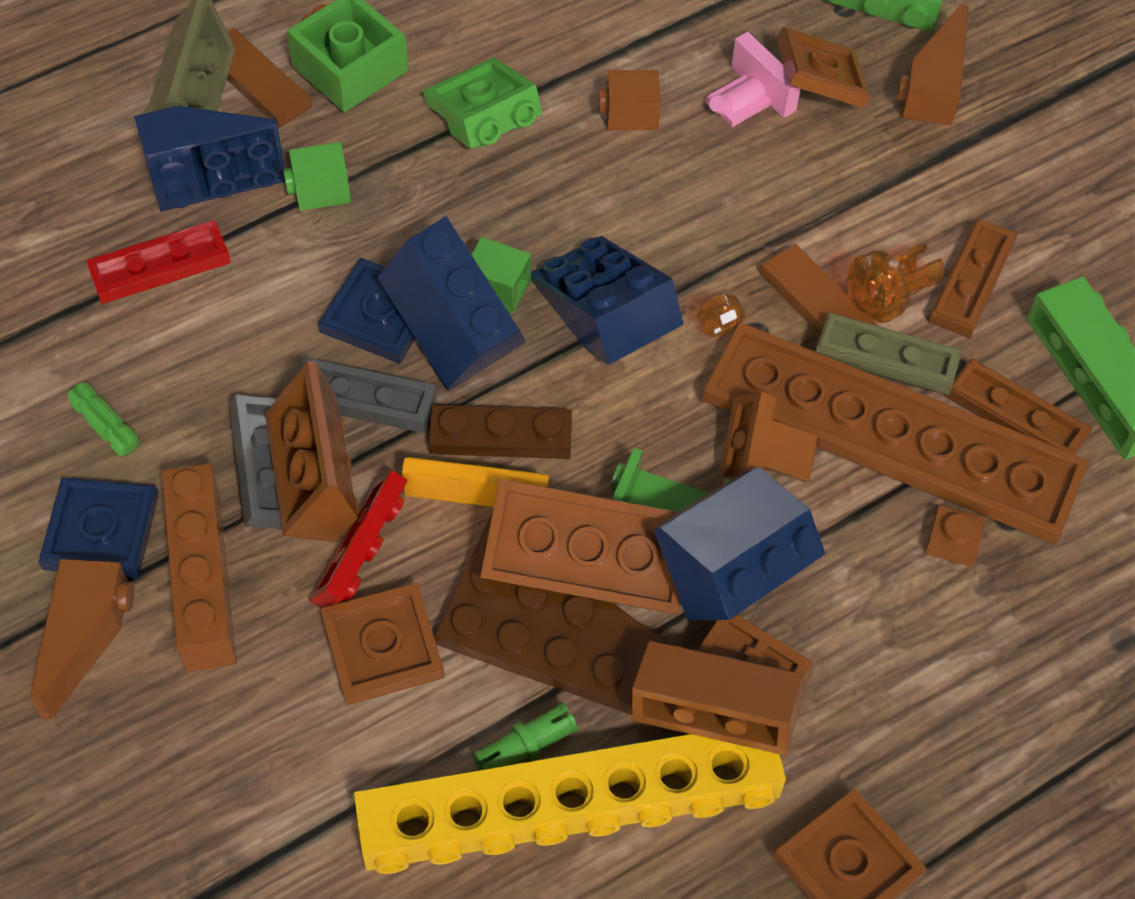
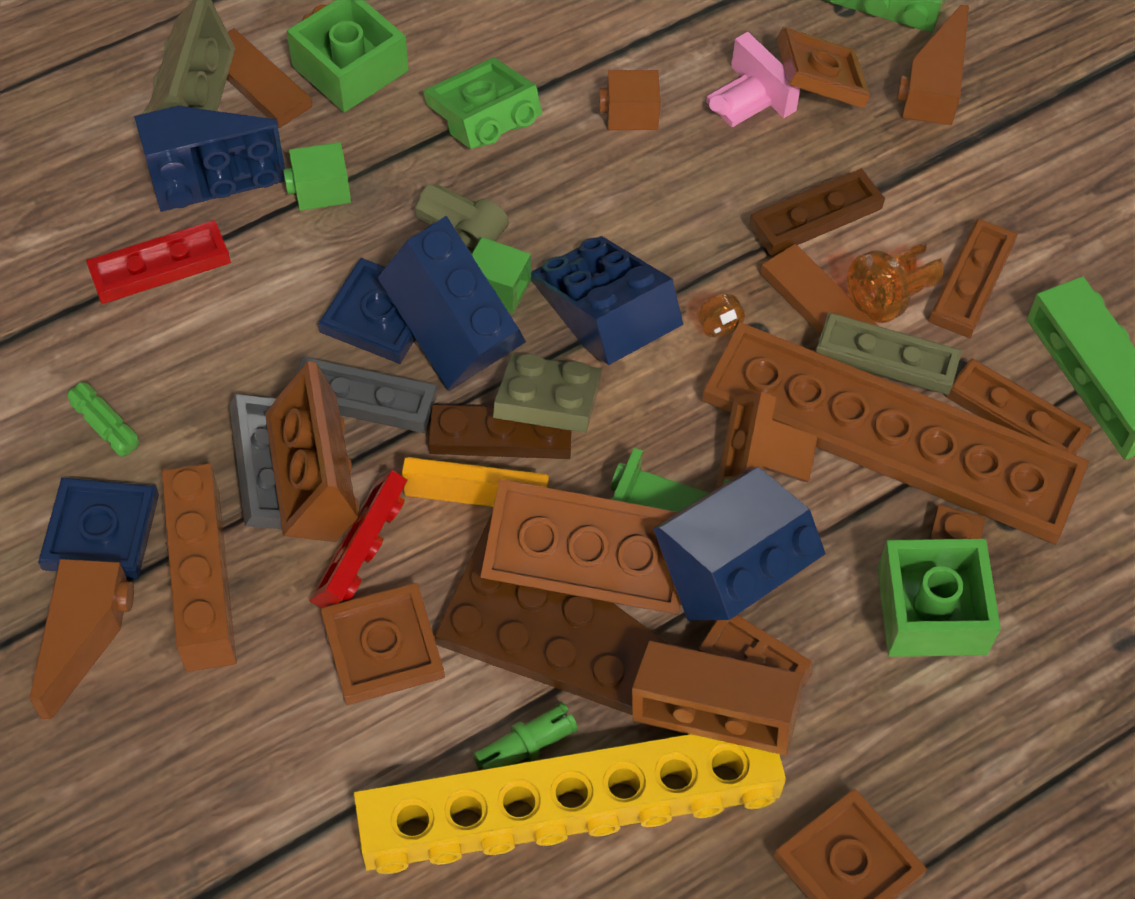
(468, 218): none -> olive piece
(547, 393): none -> olive plate
(816, 211): none -> reddish brown plate
(938, 597): none -> bright green brick

